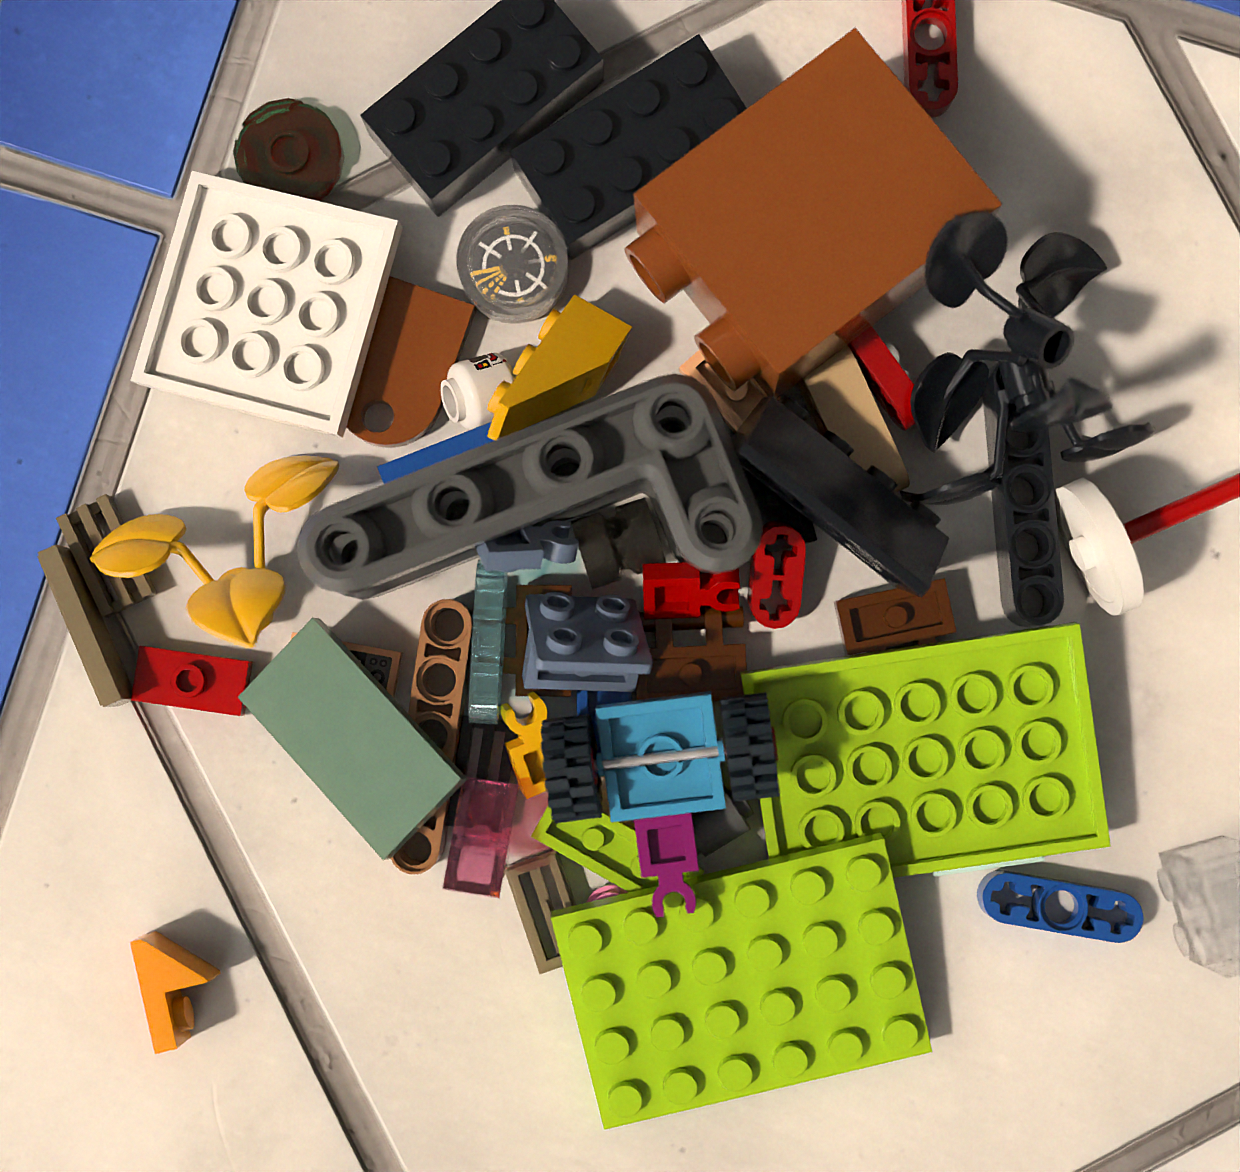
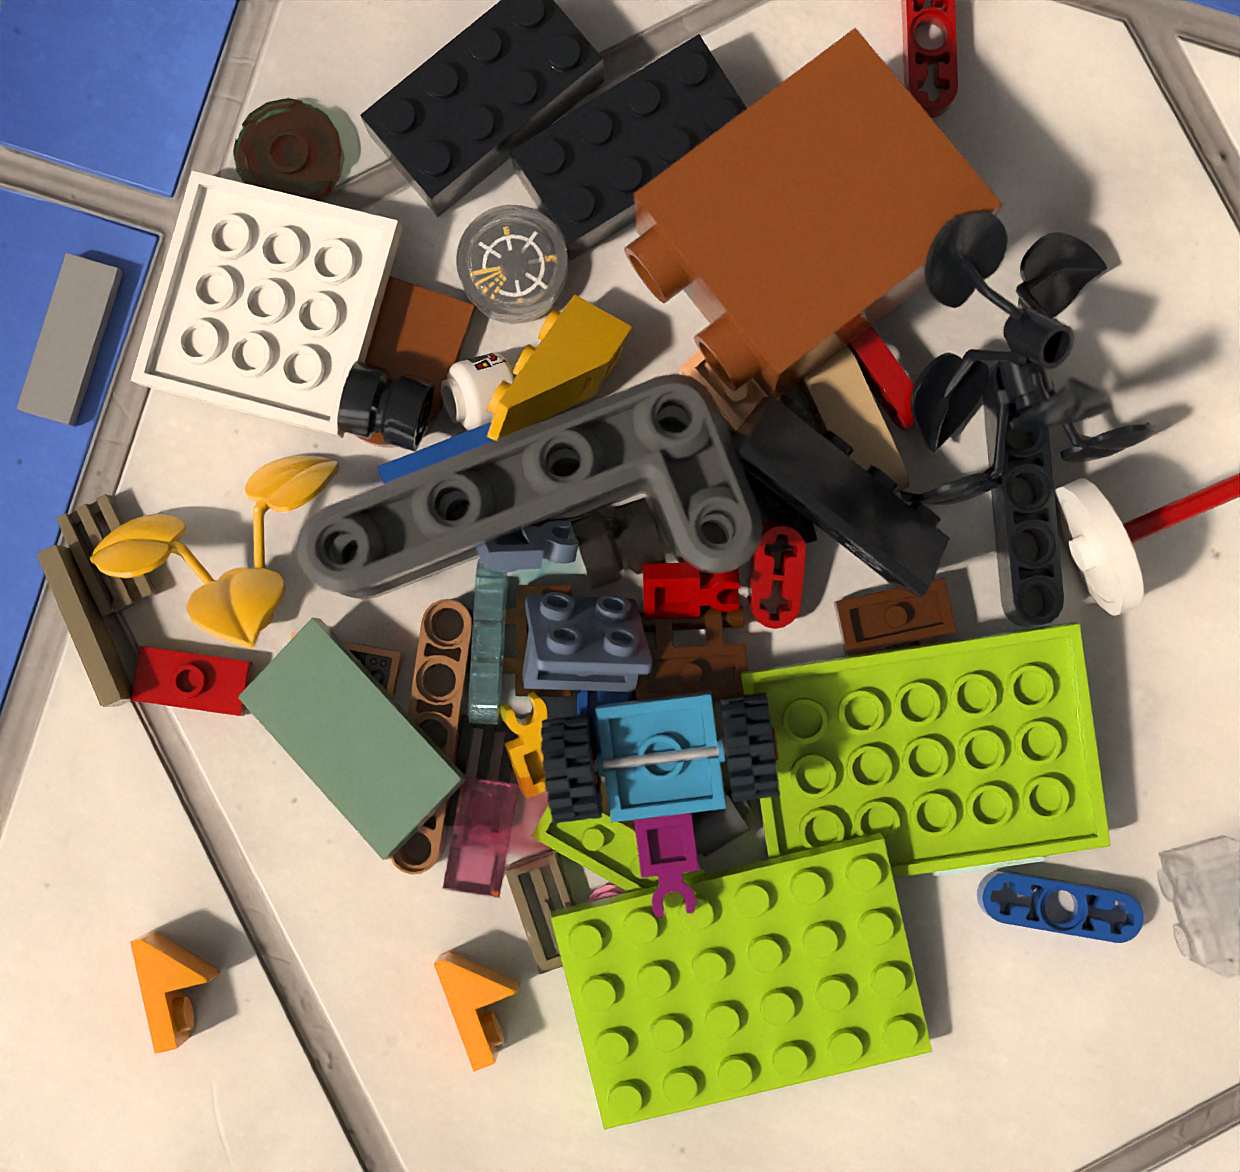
(70, 339): none -> light grey tile
(377, 403): none -> black wheel
(468, 989): none -> light orange slope

